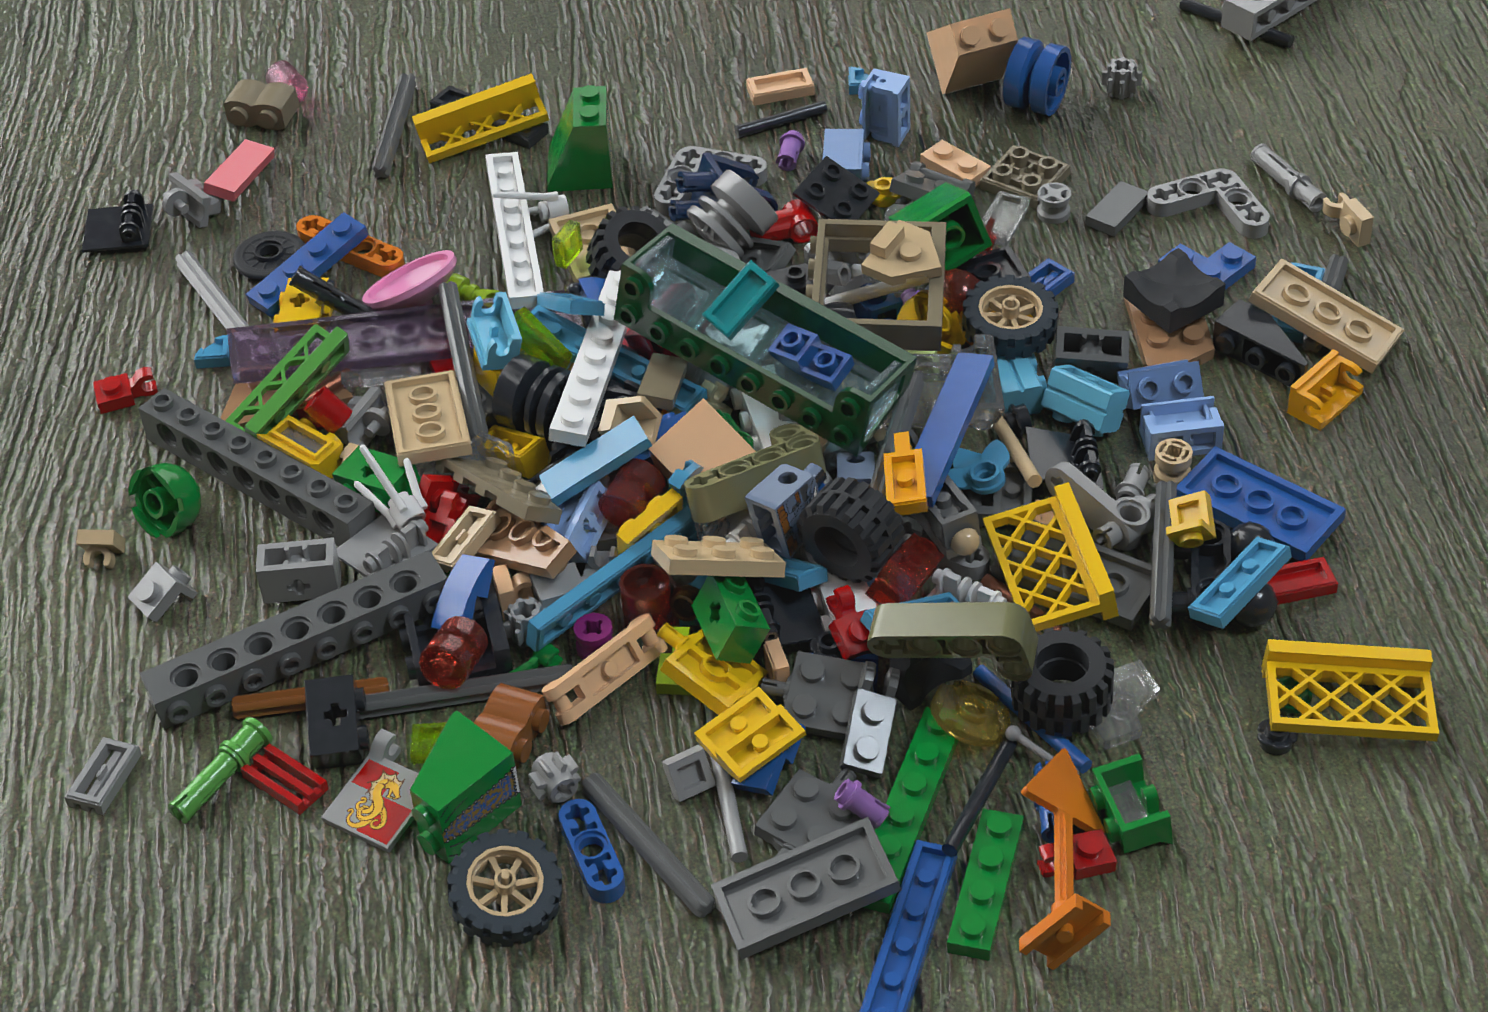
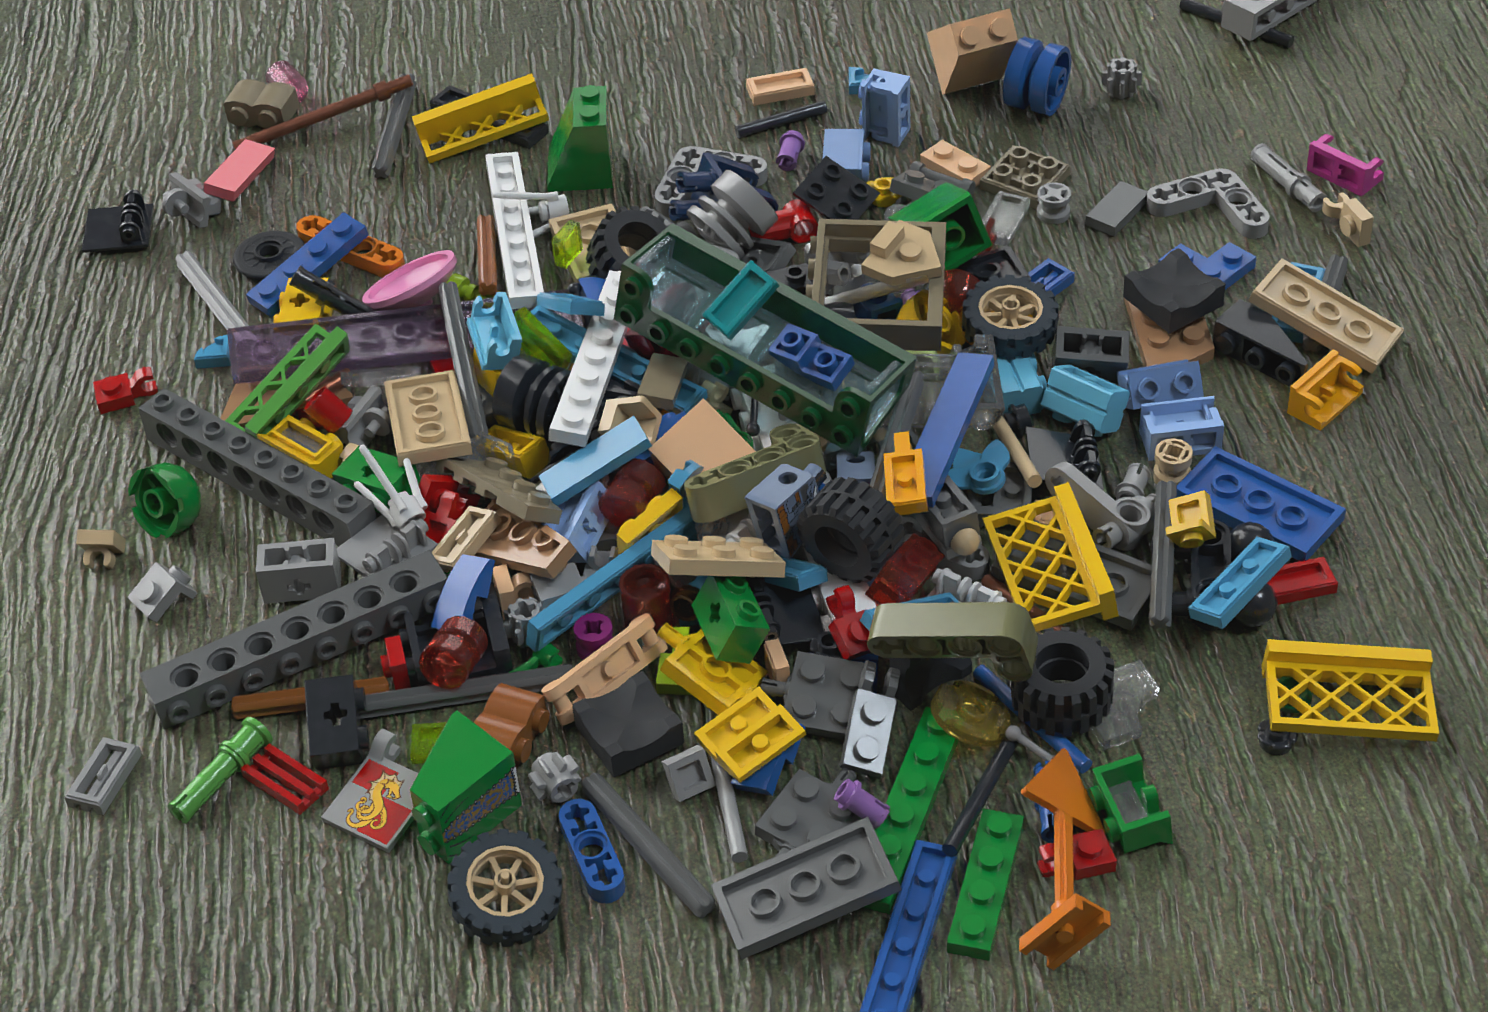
(380, 91): none -> copper bar
(395, 664): none -> red plate
(486, 255): none -> dark orange axle
(628, 725): none -> black brick
(753, 428): none -> black hinge
(1343, 168): none -> dark pink hinge

